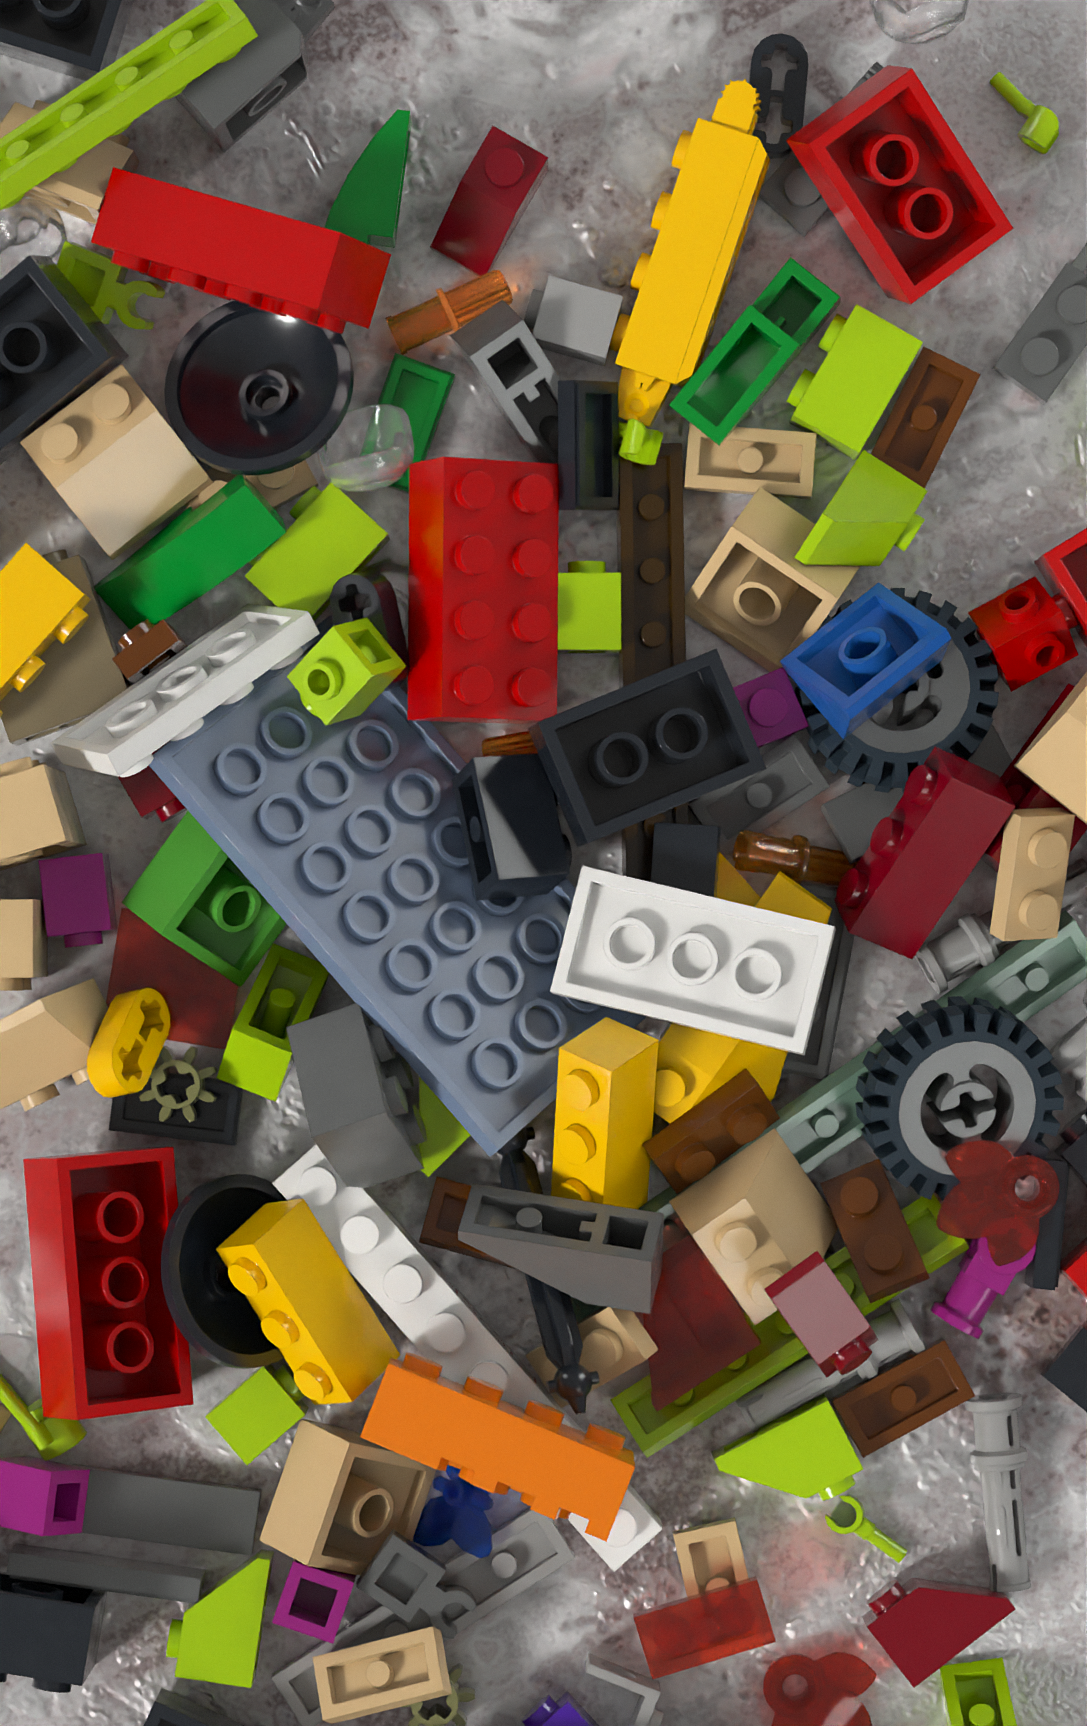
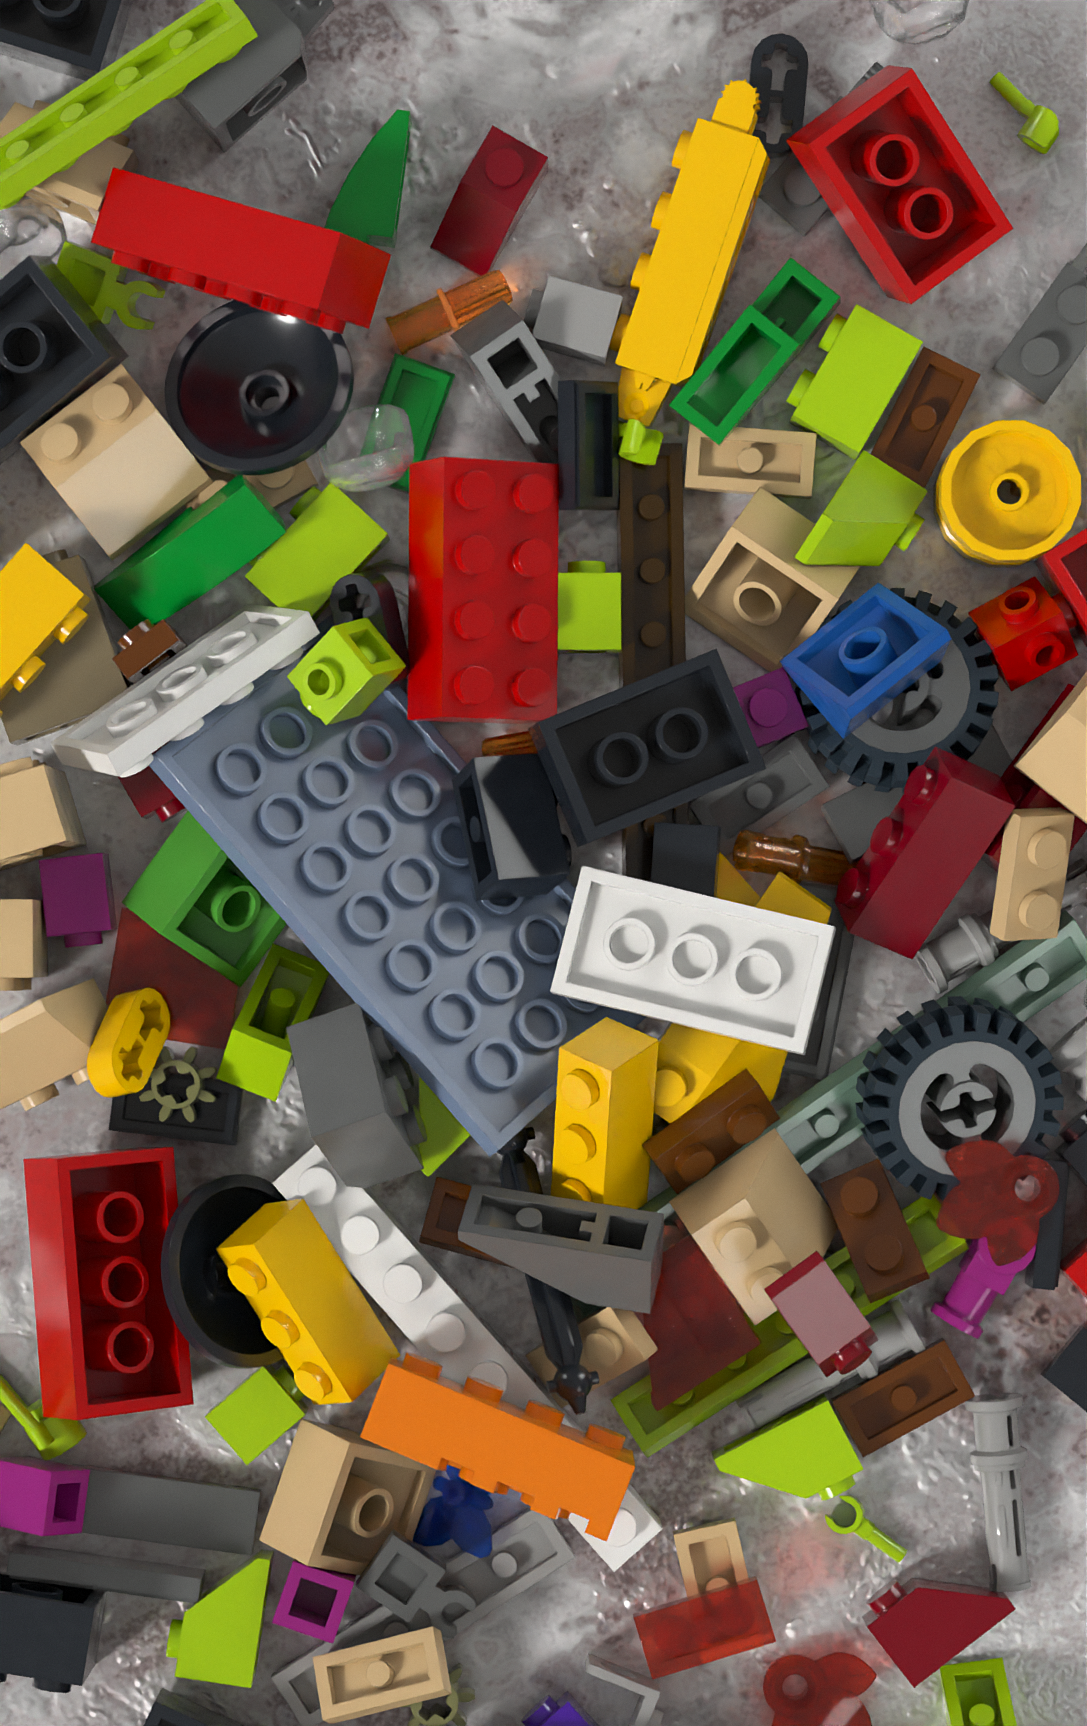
(1038, 472): none -> yellow wheel

